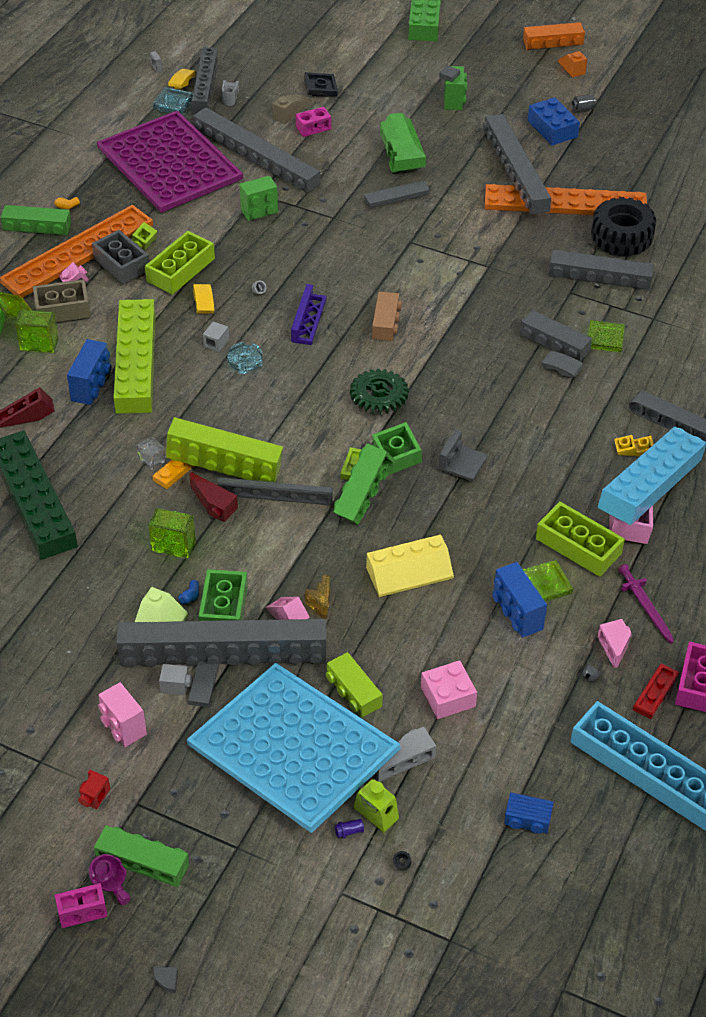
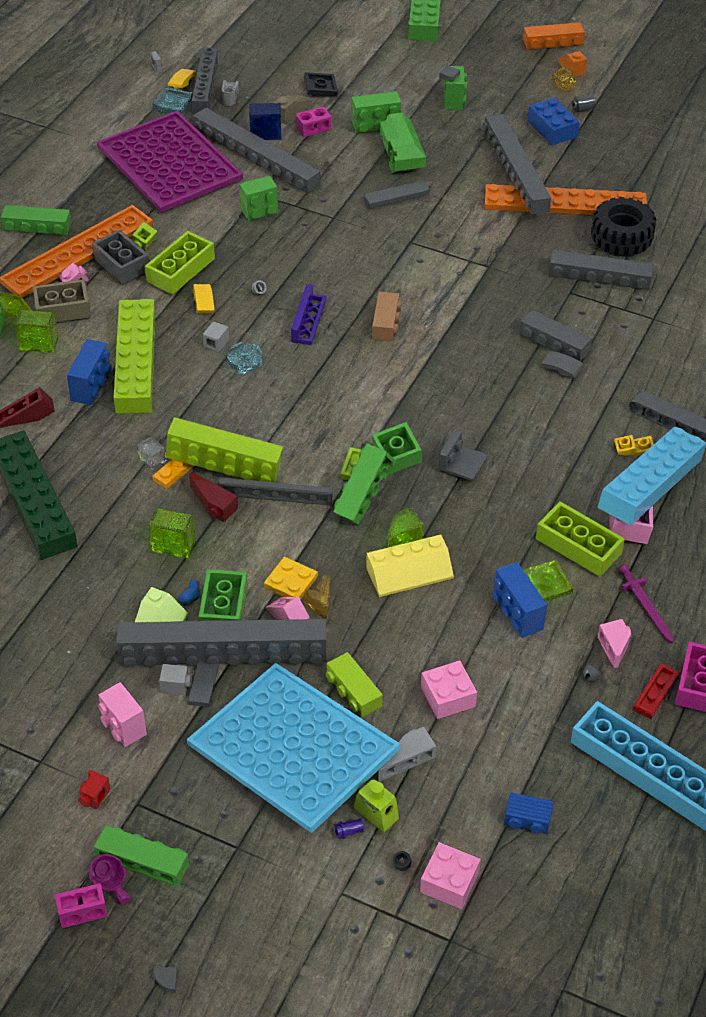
(66, 204): light orange arm -> none
(265, 120): none -> clear blue brick
(290, 579): none -> yellow plate
(372, 109): none -> bright green brick
(380, 396): dark green gear -> none
(405, 528): none -> clear neon green slope
(450, 875): none -> bright pink brick
(564, 79): none -> clear yellow brick
(606, 335): clear neon green tile -> none

